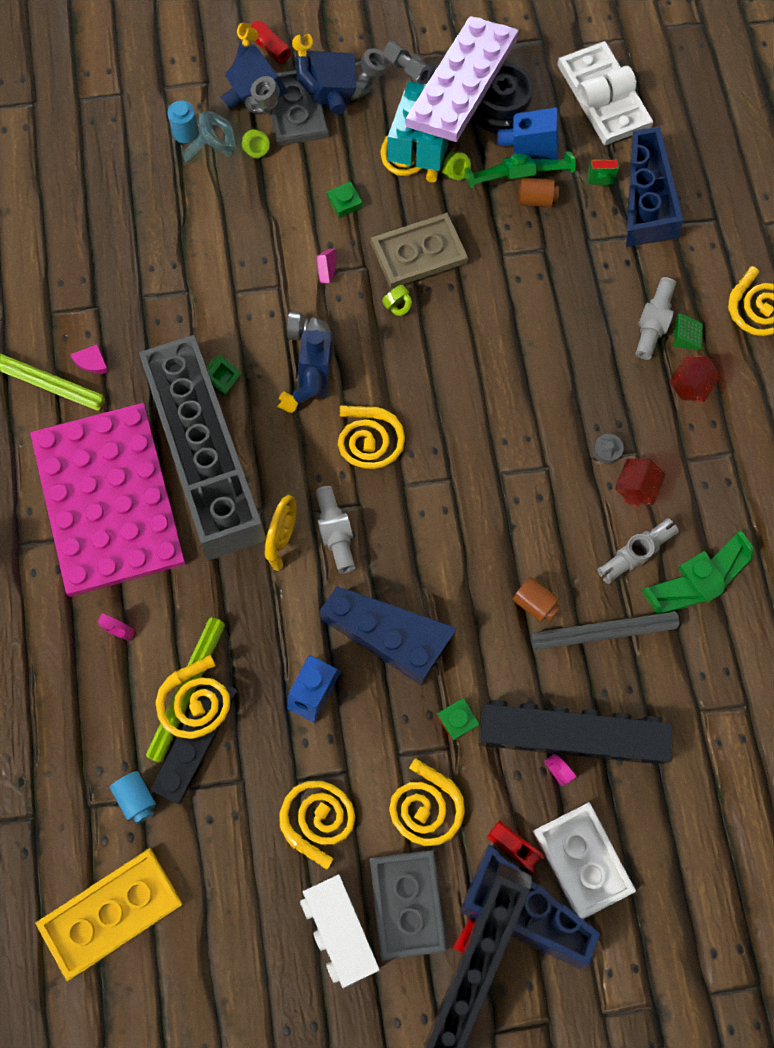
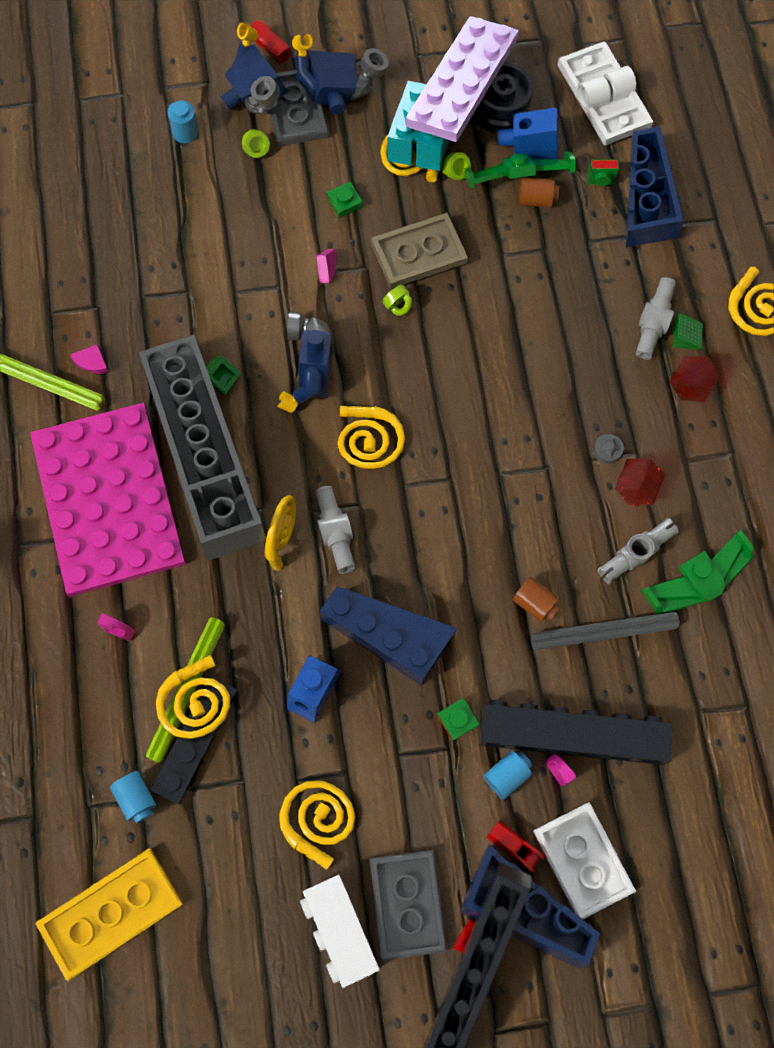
(205, 123): clear light blue piece -> none
(413, 64): dark grey bar -> none
(423, 813): yellow piece -> none
(508, 774): none -> dark azure brick

